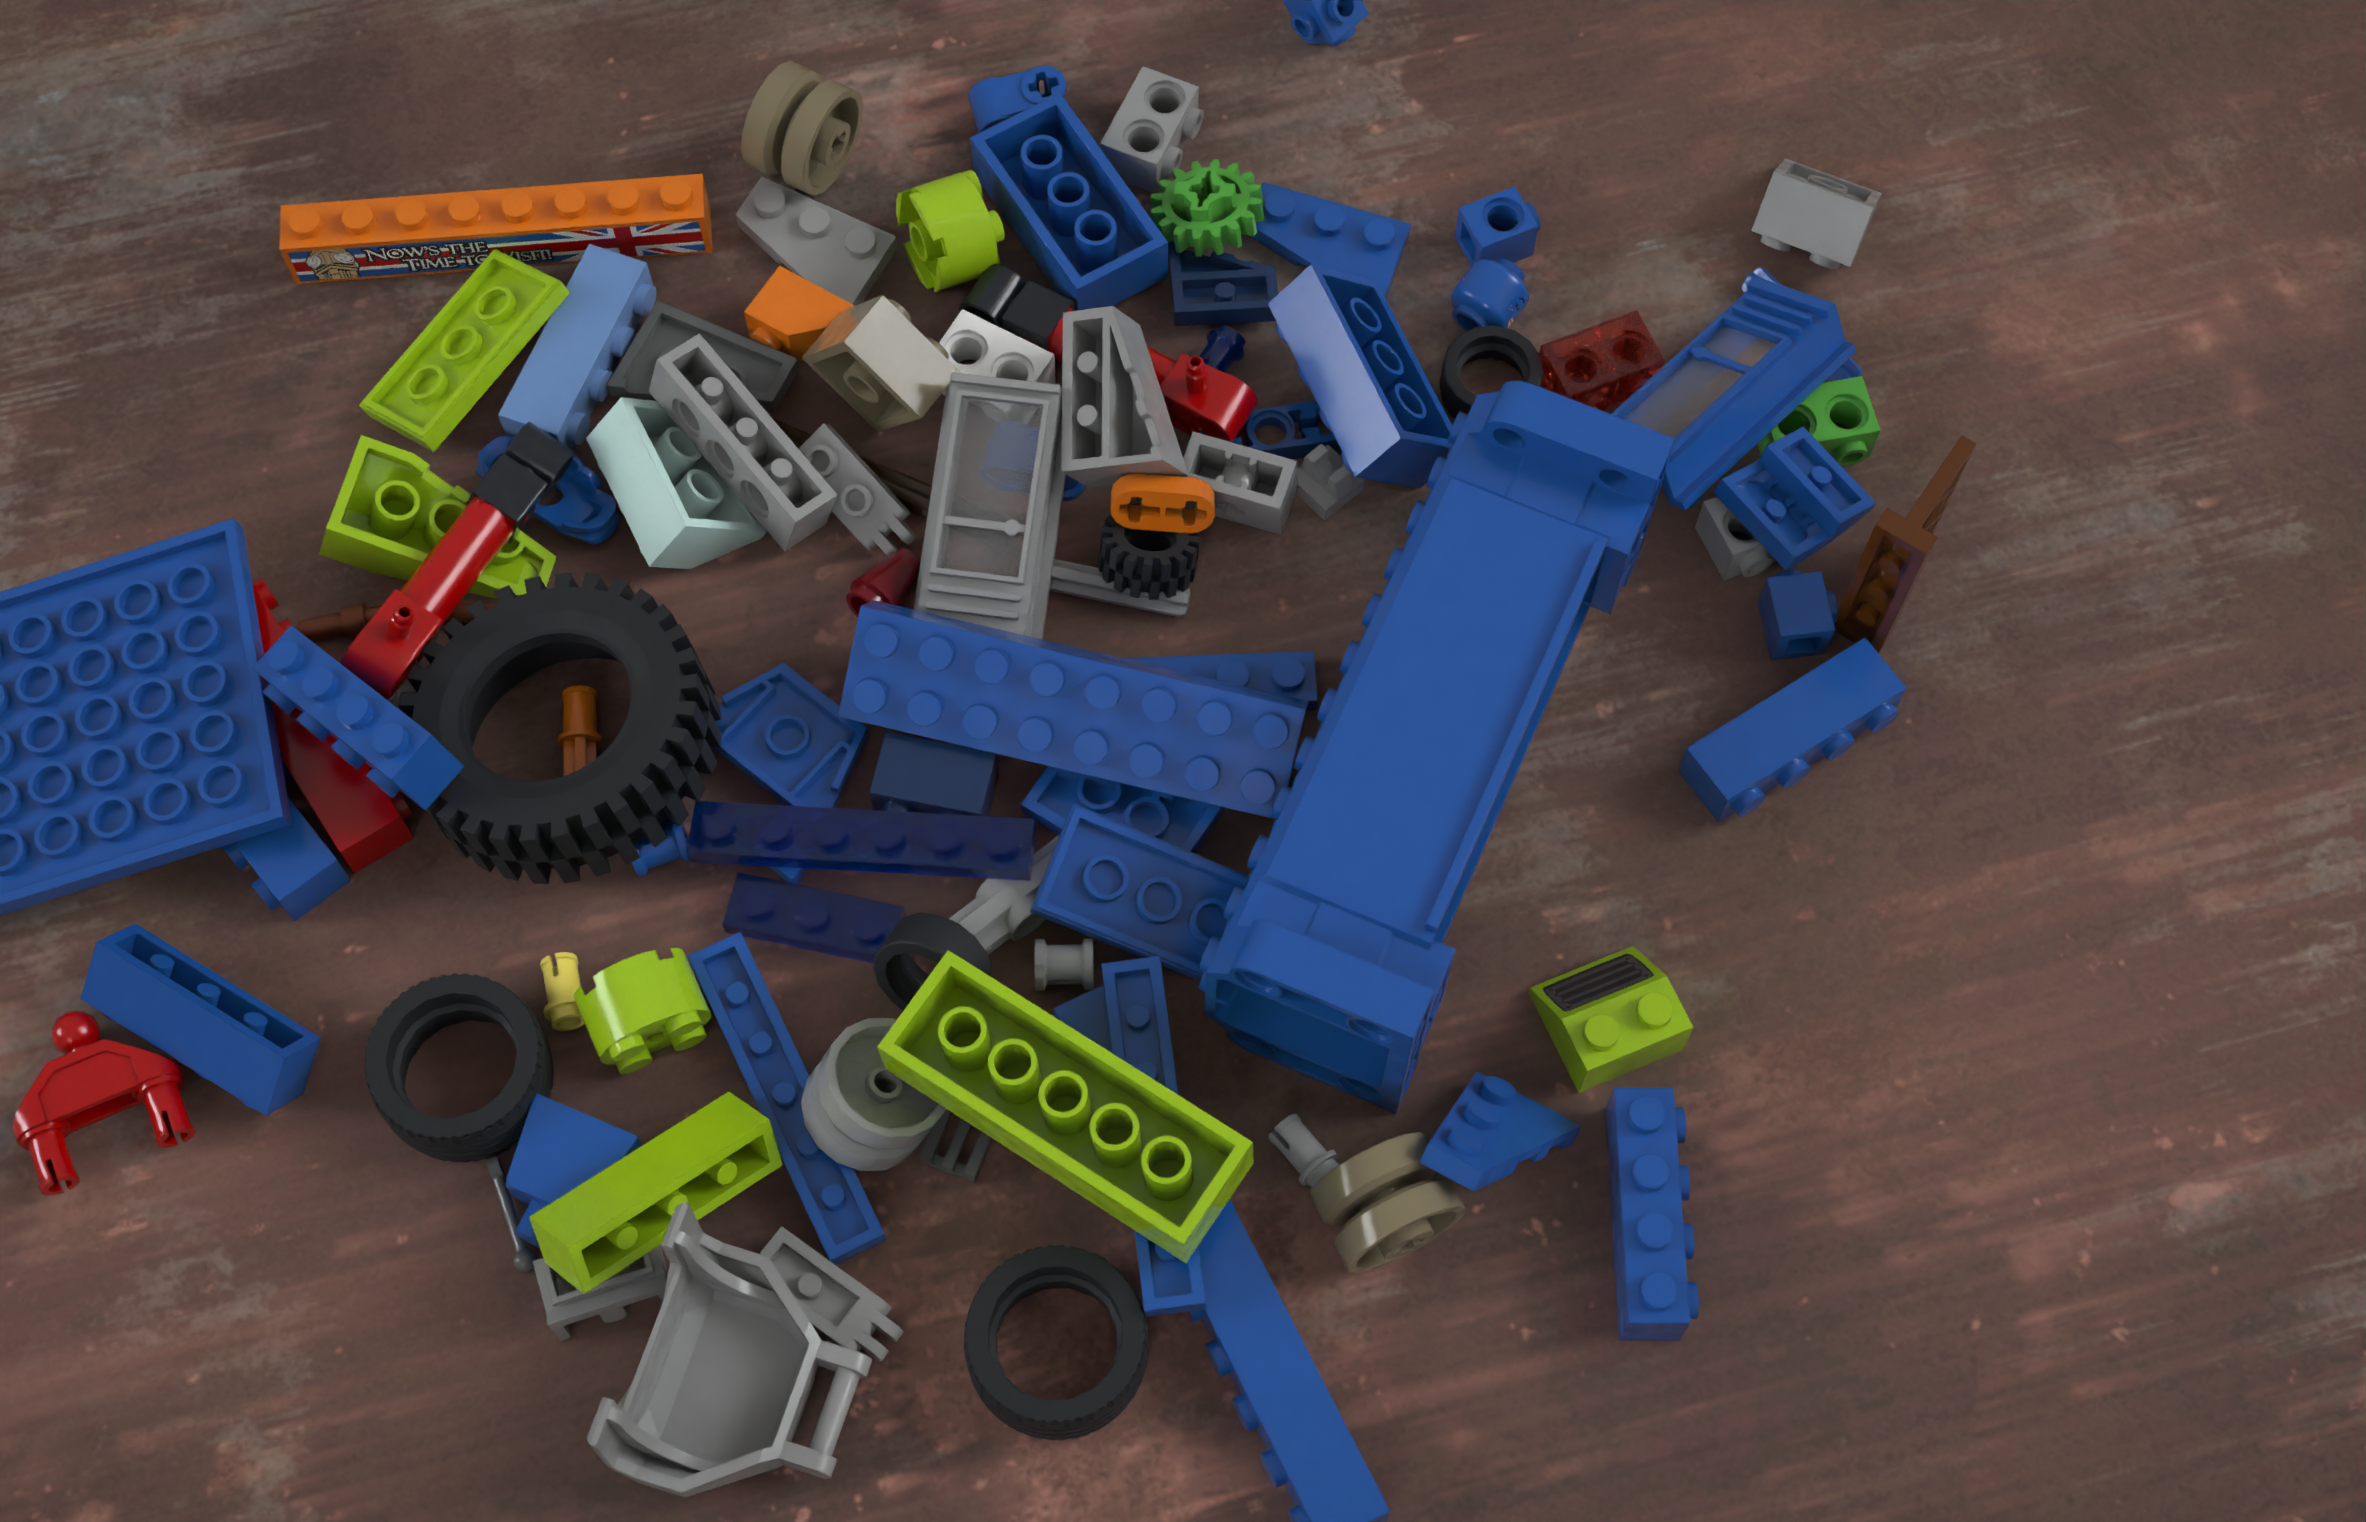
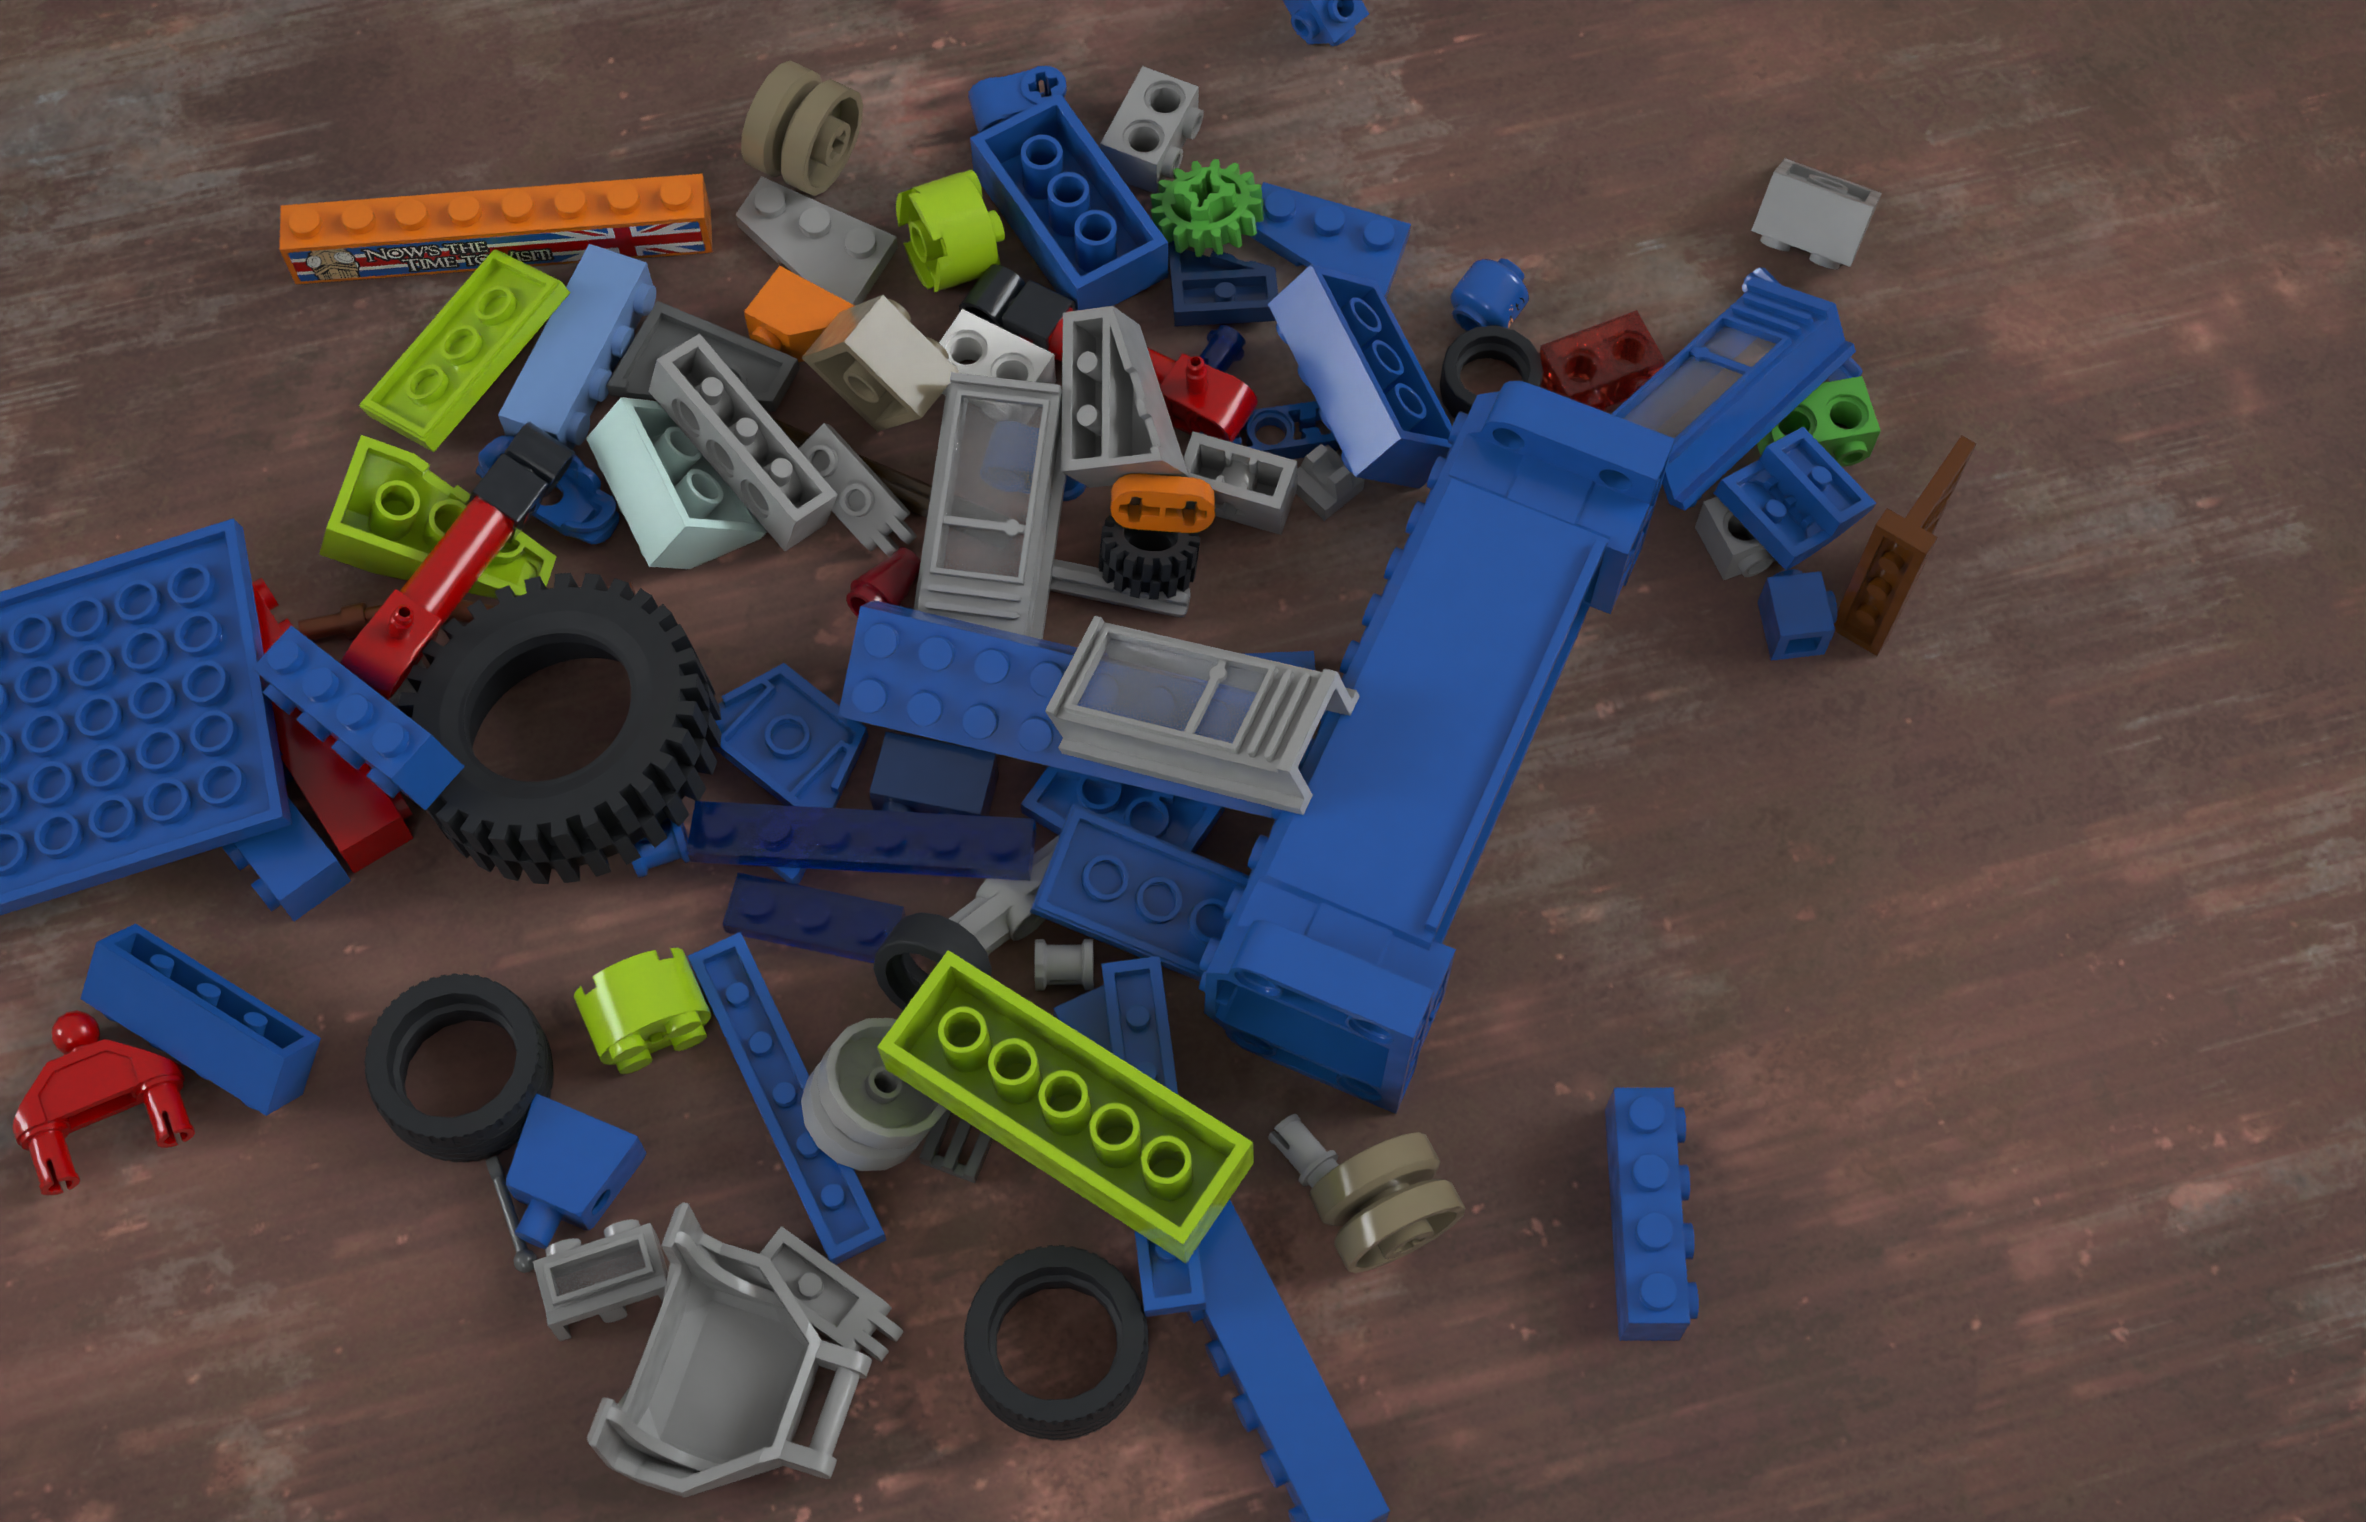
(560, 986): light yellow pin -> none
(579, 733): orange axle -> none
(631, 1202): lime brick -> none
(1194, 713): none -> light grey piece
(1493, 1132): blue wing -> none
(1503, 210): blue brick -> none
(1611, 1017): lime slope -> none
(1792, 730): blue brick -> none

